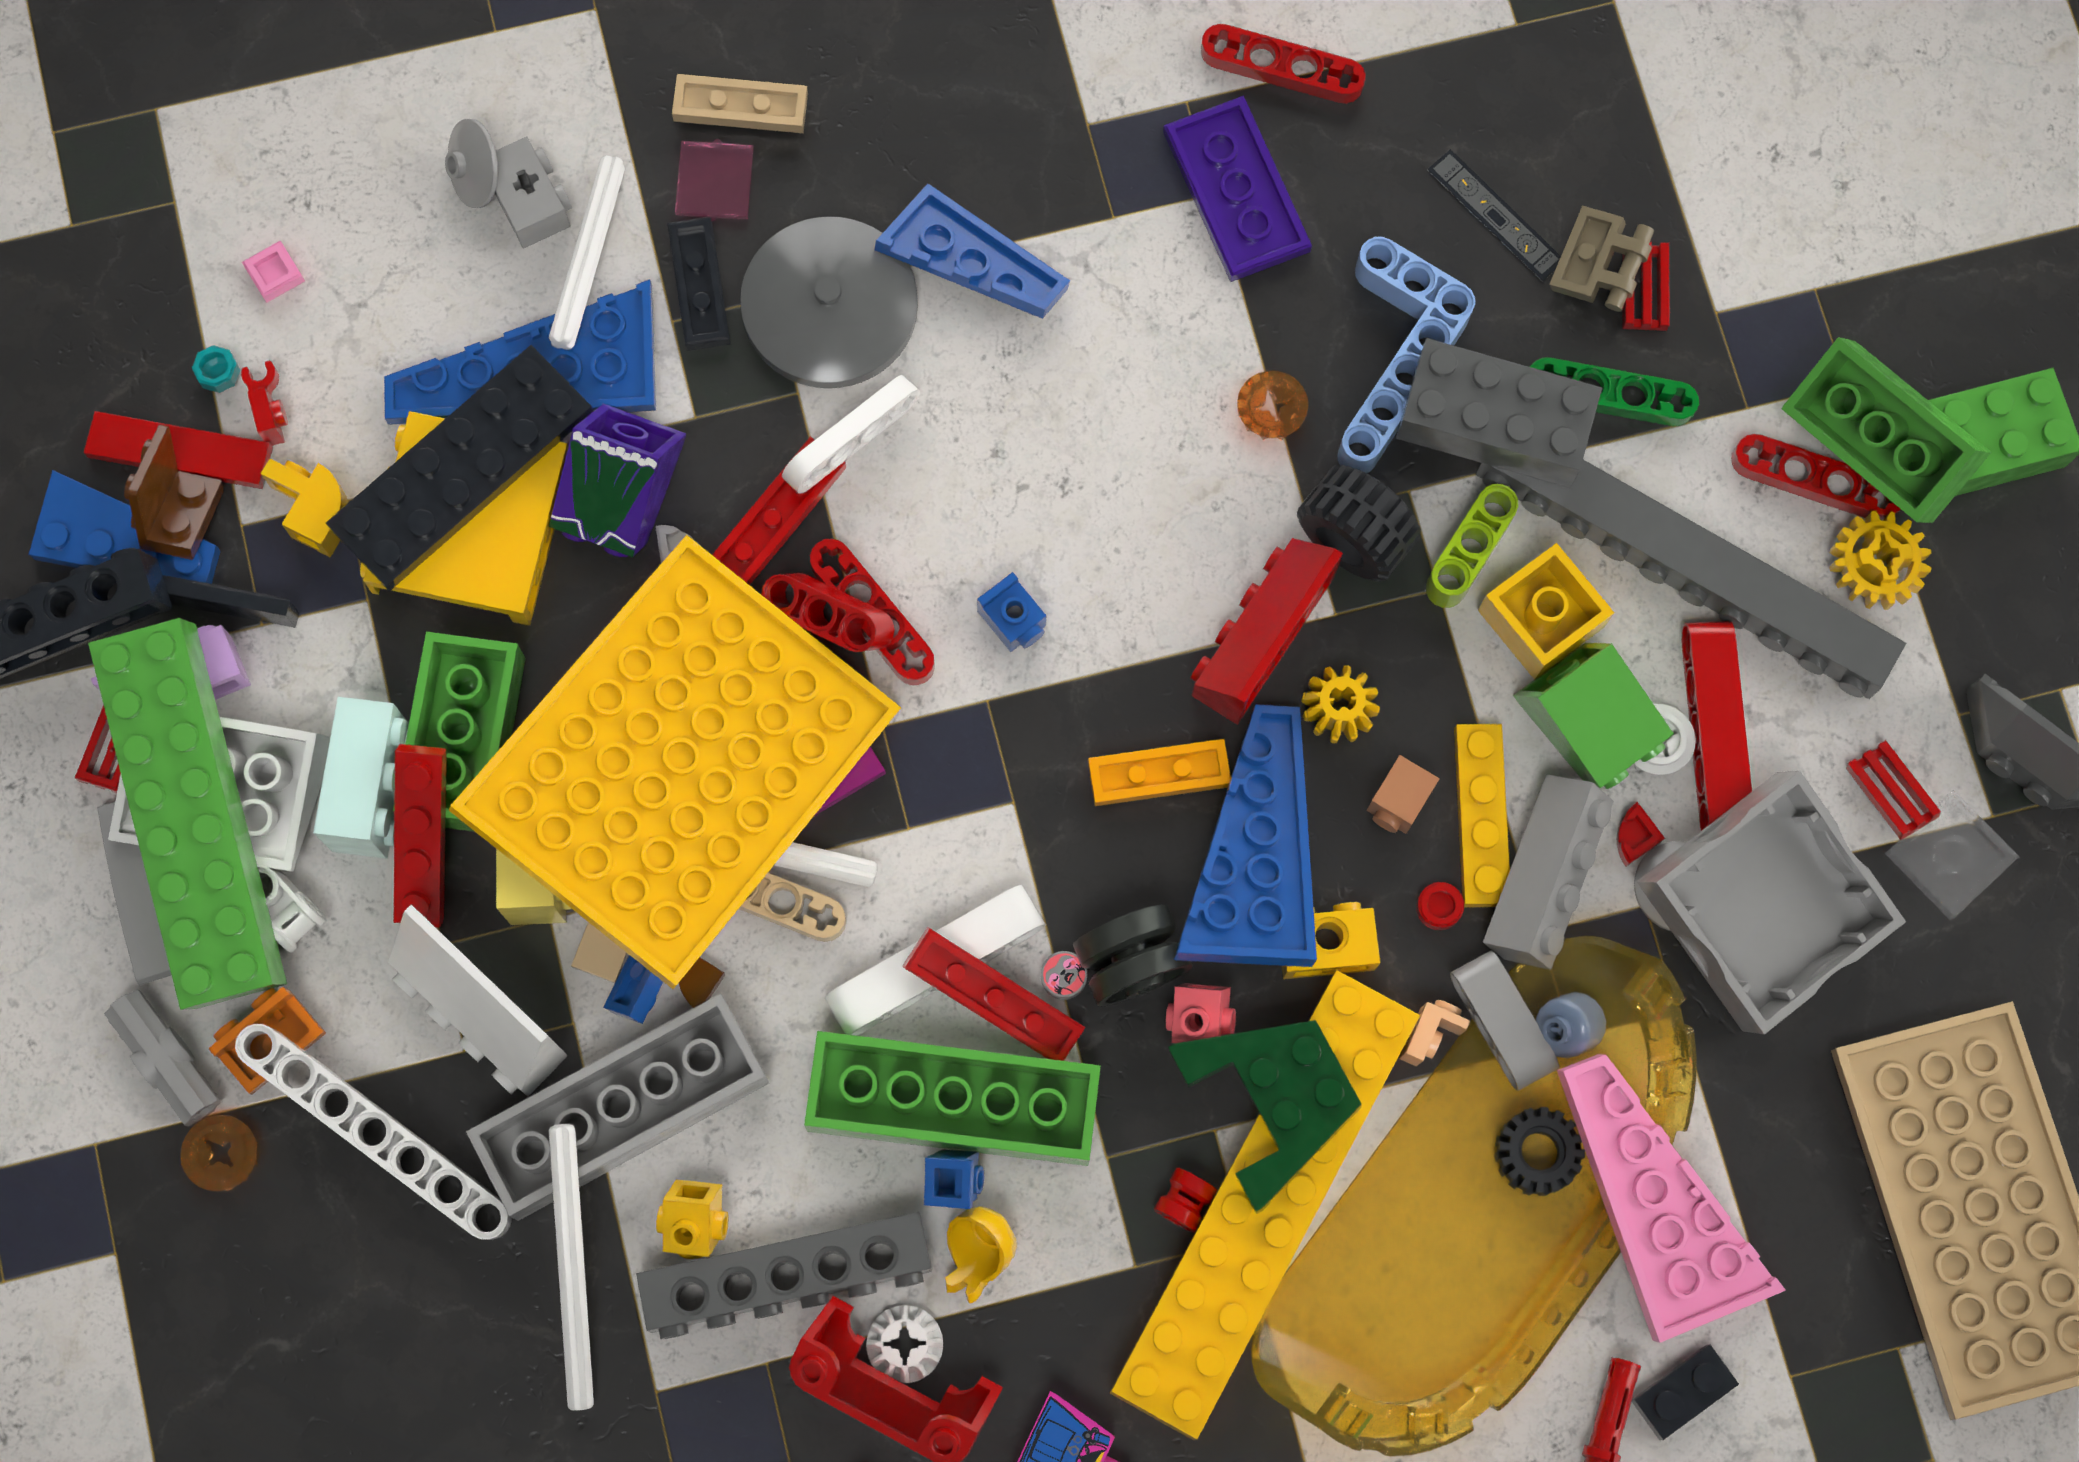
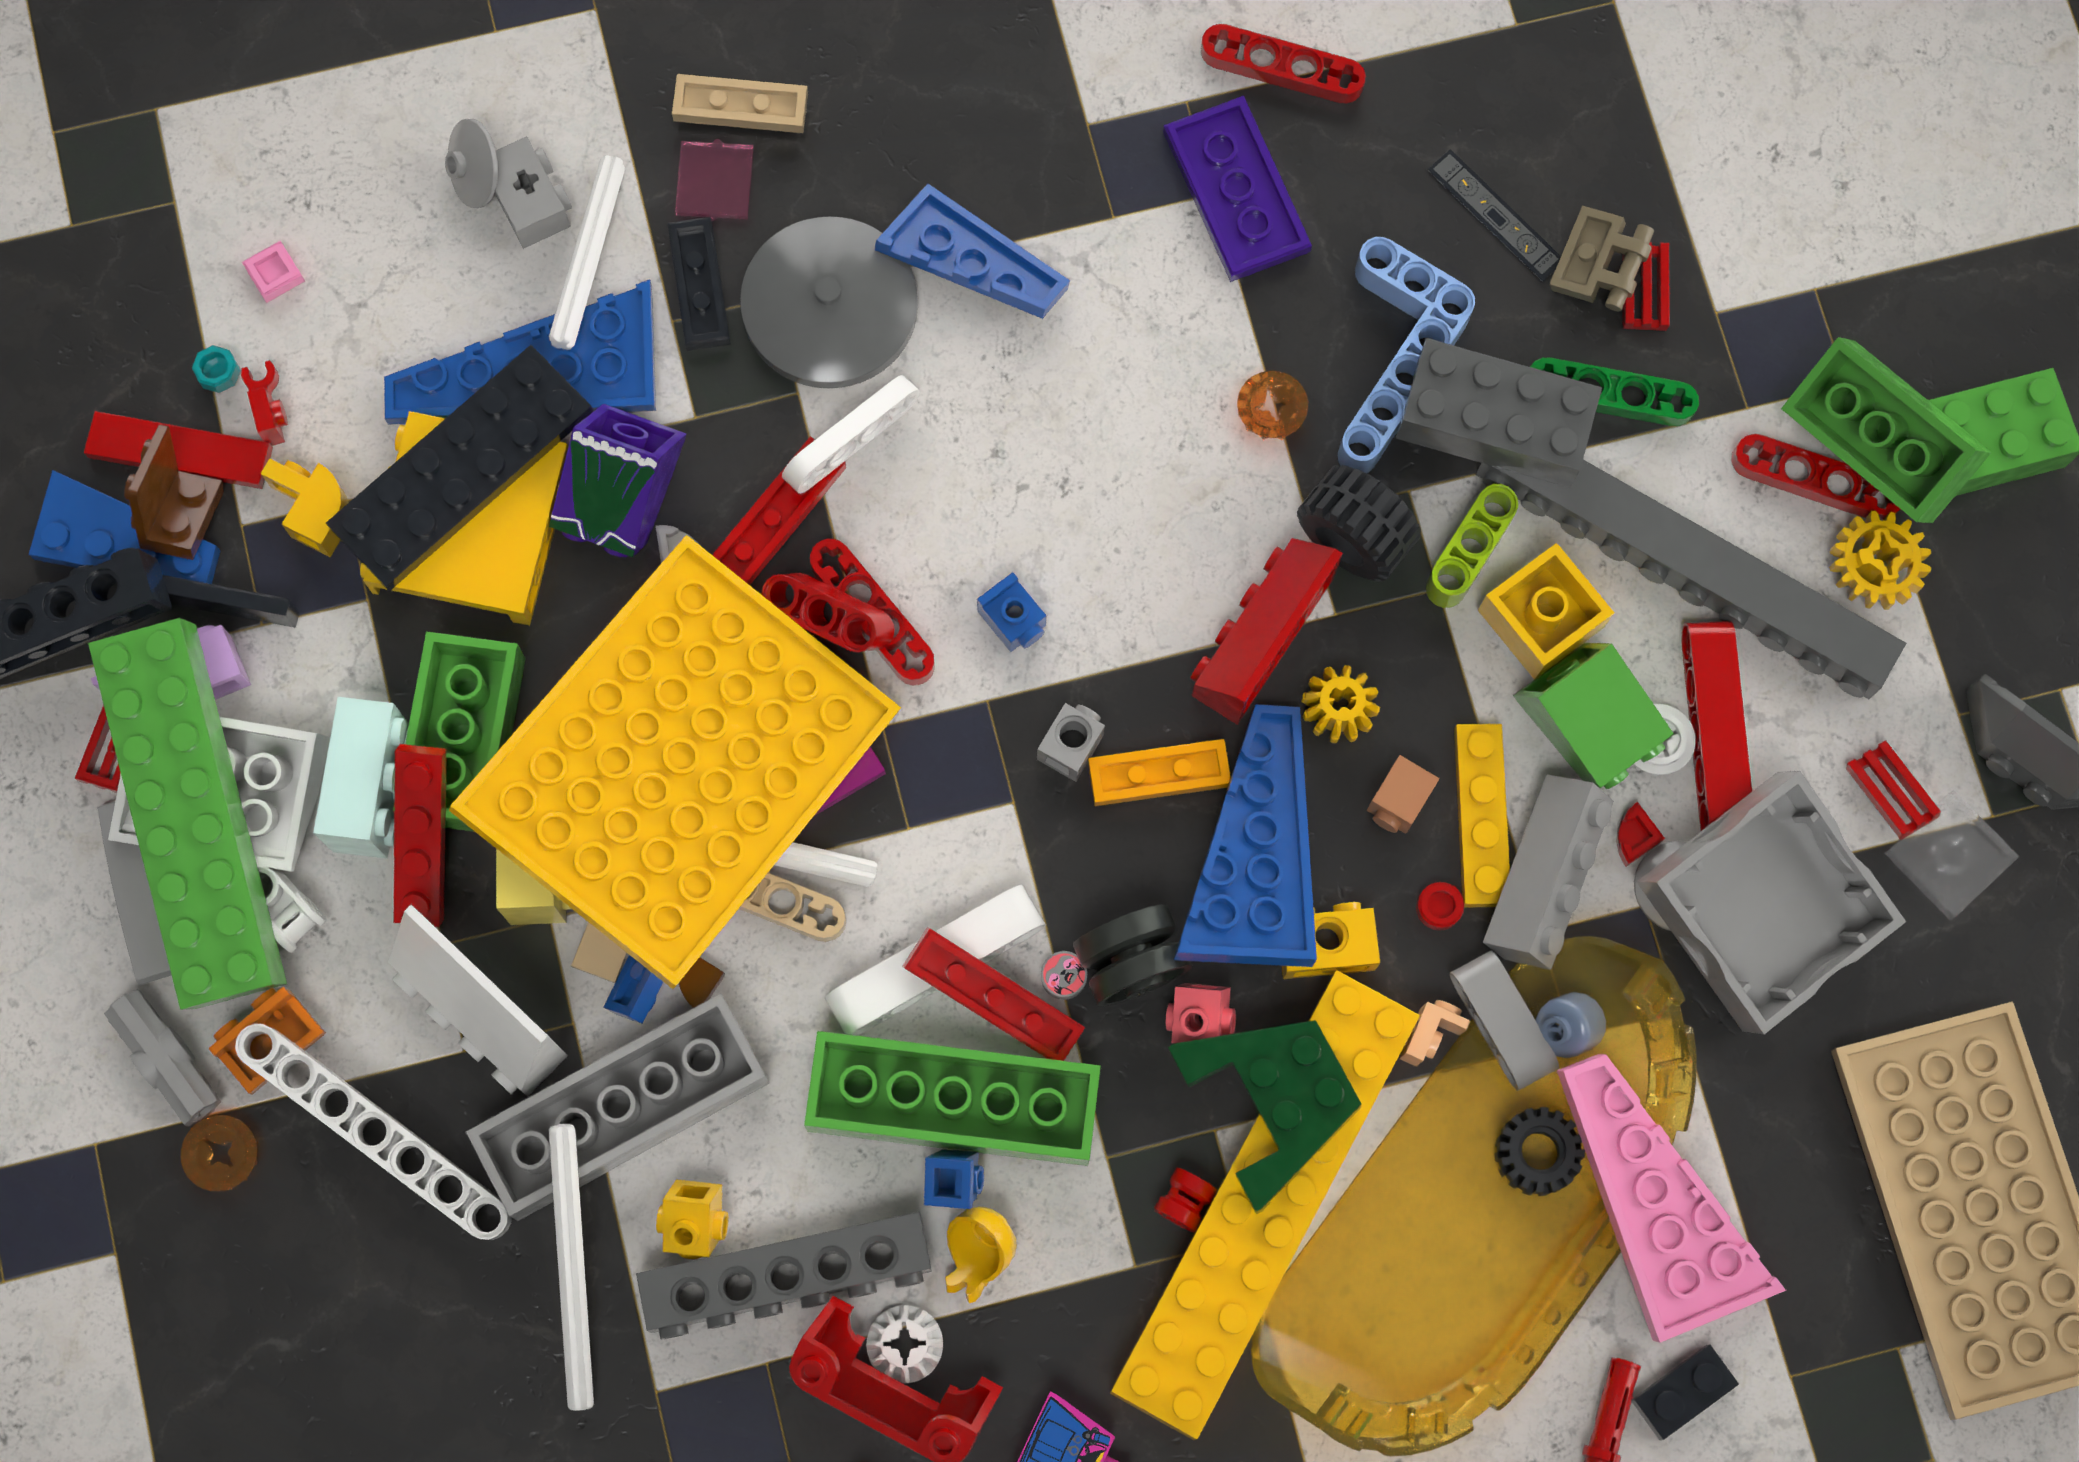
(1066, 759): none -> light grey brick

